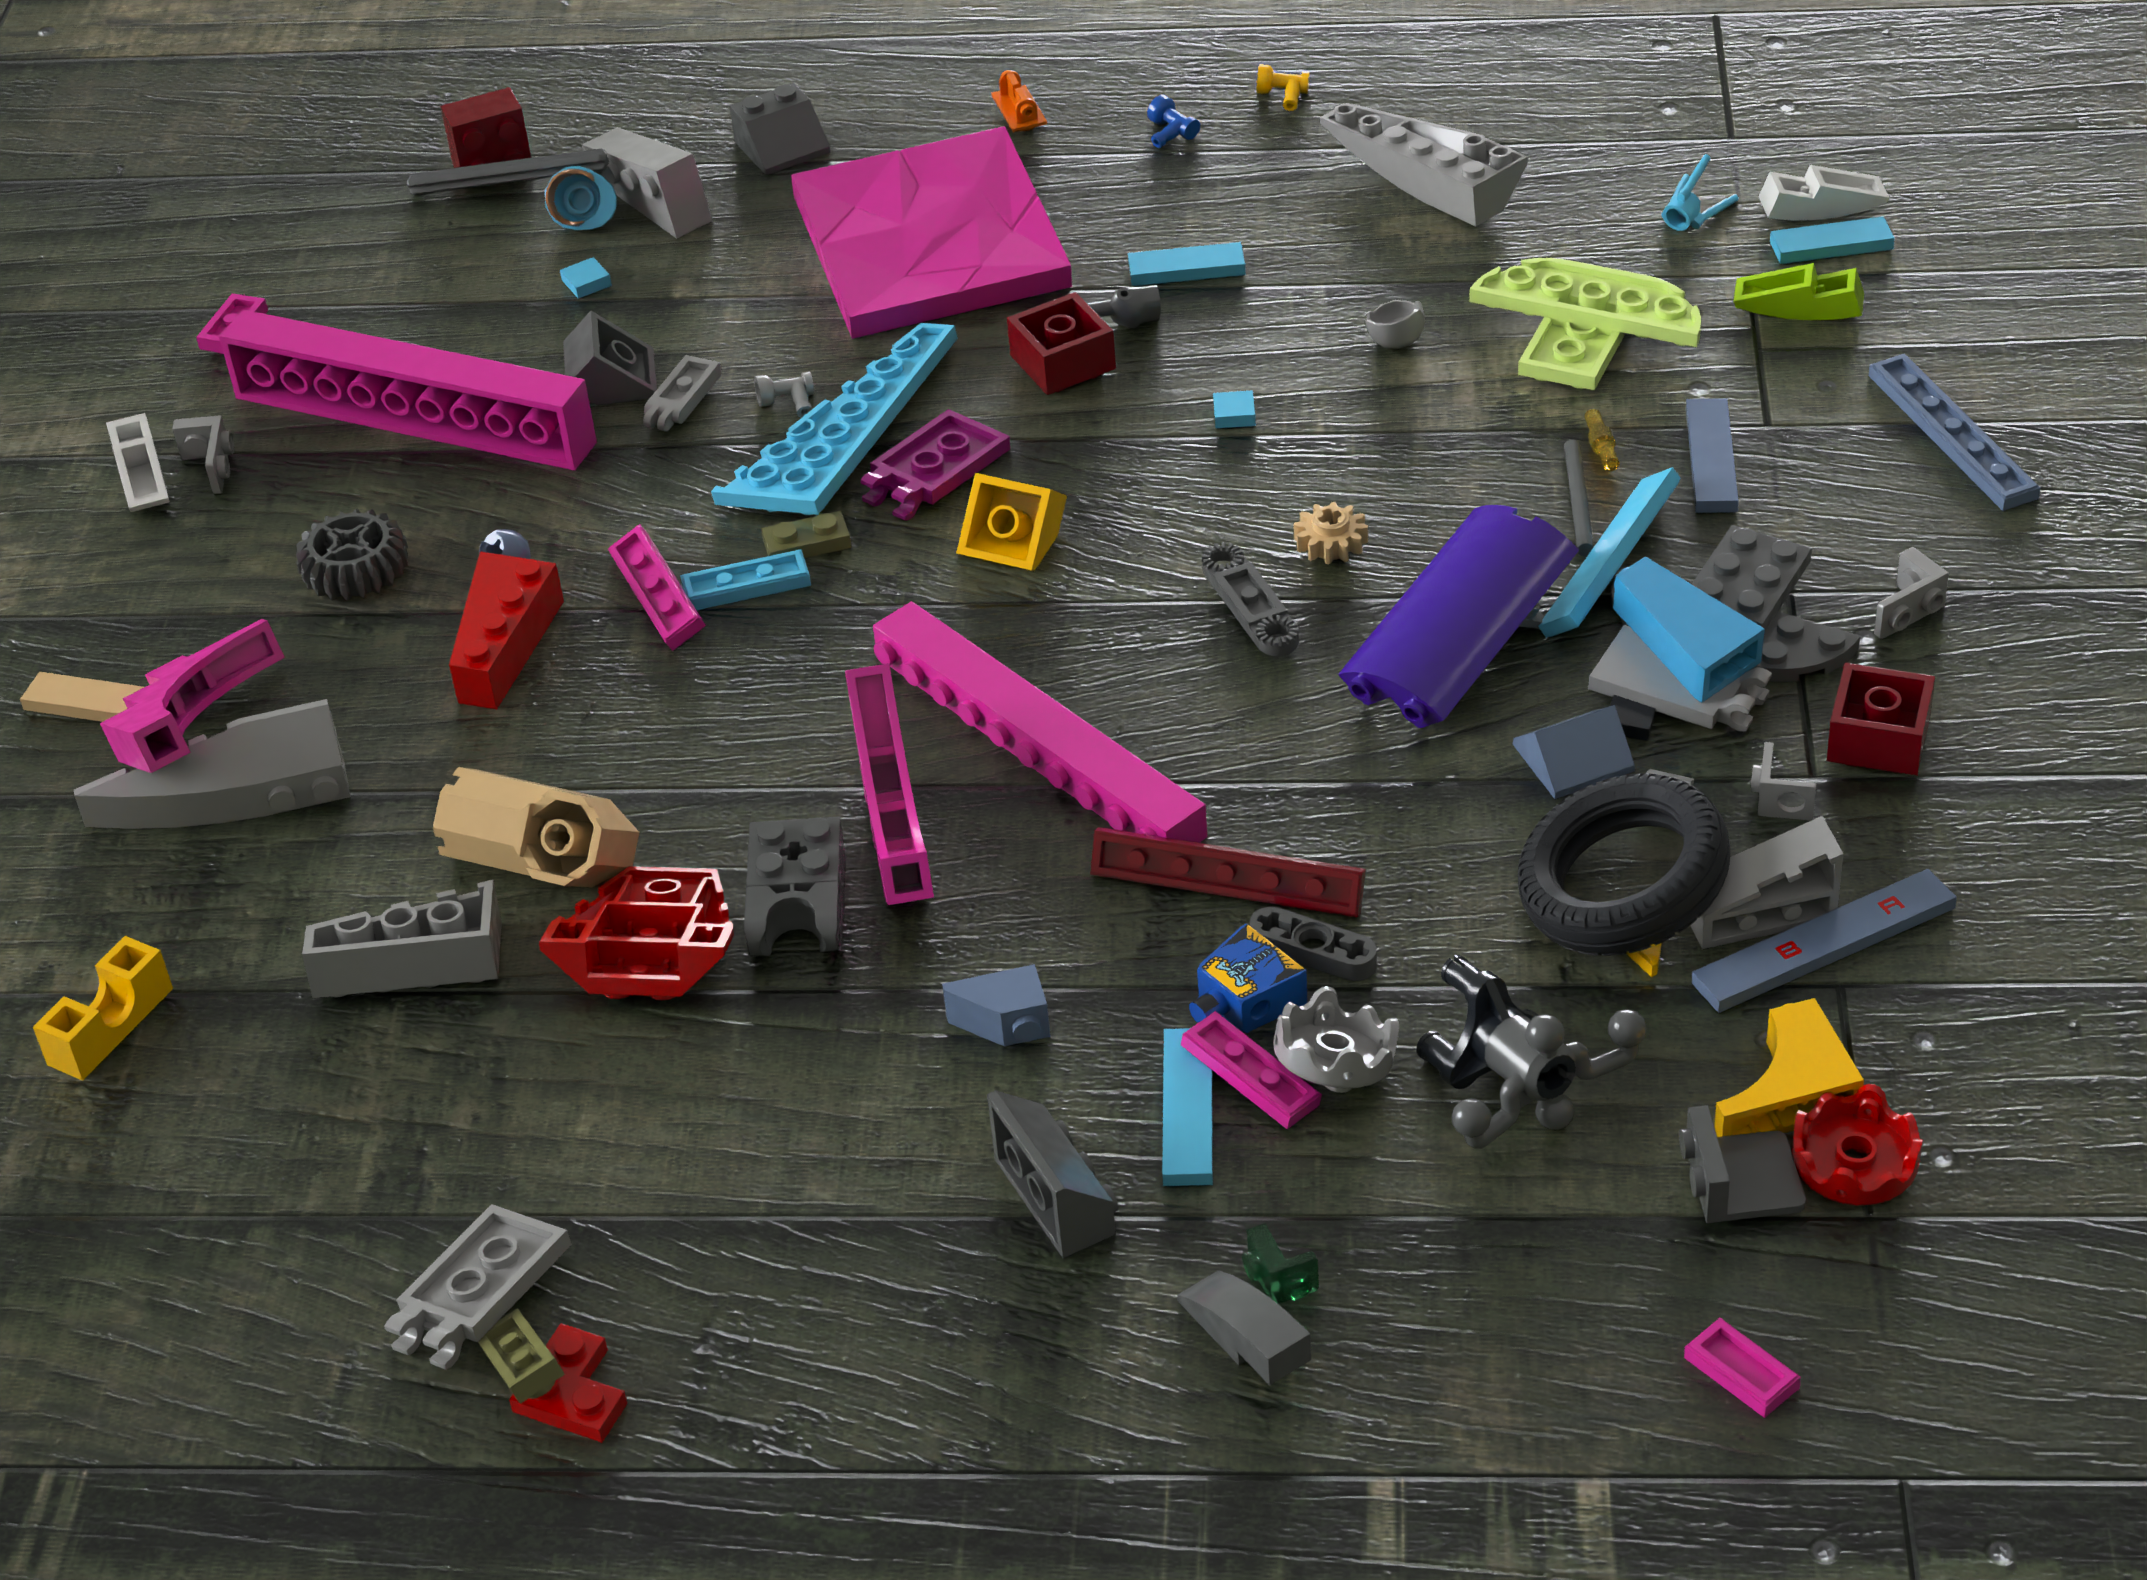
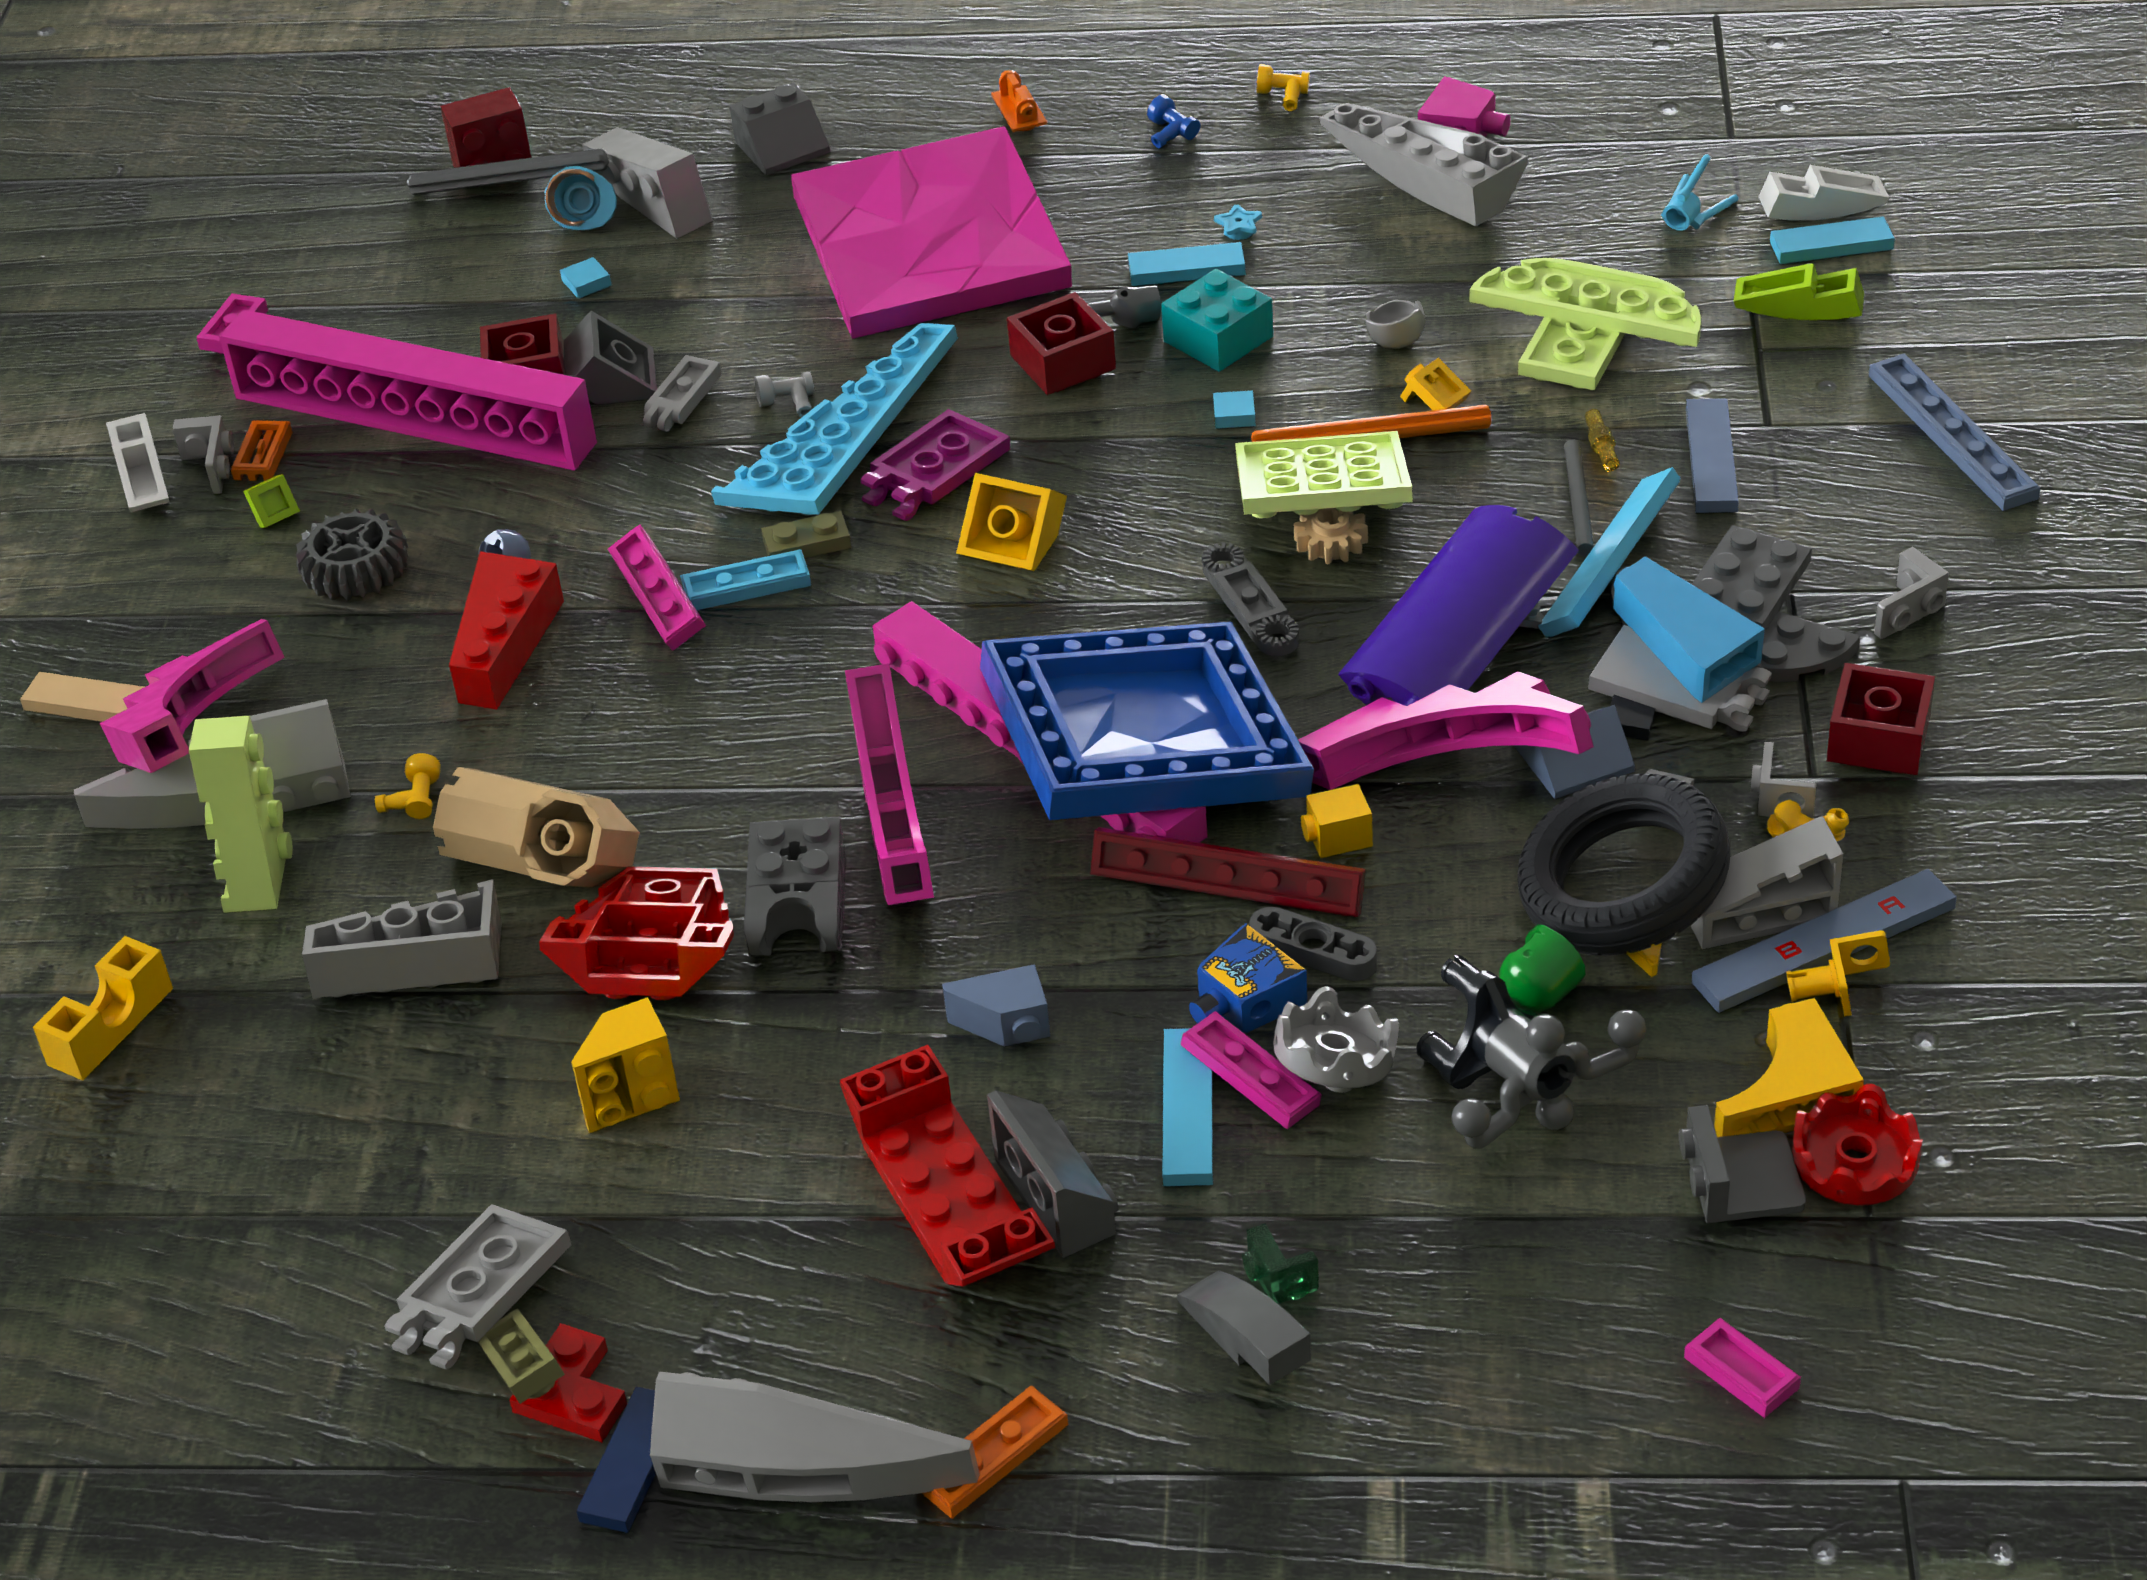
(240, 812): none -> yellowish green wedge
(269, 450): none -> orange tile
(271, 501): none -> lime tile
(422, 772): none -> yellow piece
(525, 343): none -> dark red brick
(623, 1470): none -> dark blue tile
(624, 1066): none -> yellow slope
(791, 1446): none -> light grey wedge
(939, 1170): none -> red slope
(1003, 1445): none -> orange tile
(1144, 720): none -> blue tile
(1217, 320): none -> teal brick
(1238, 223): none -> medium azure plate
(1323, 474): none -> yellowish green plate
(1338, 821): none -> yellow brick
(1406, 424): none -> orange axle
(1435, 386): none -> yellow bracket
(1451, 719): none -> dark pink arch
(1464, 108): none -> dark pink torso
(1542, 970): none -> green helmet
(1789, 816): none -> yellow piece
(1831, 977): none -> yellow bracket

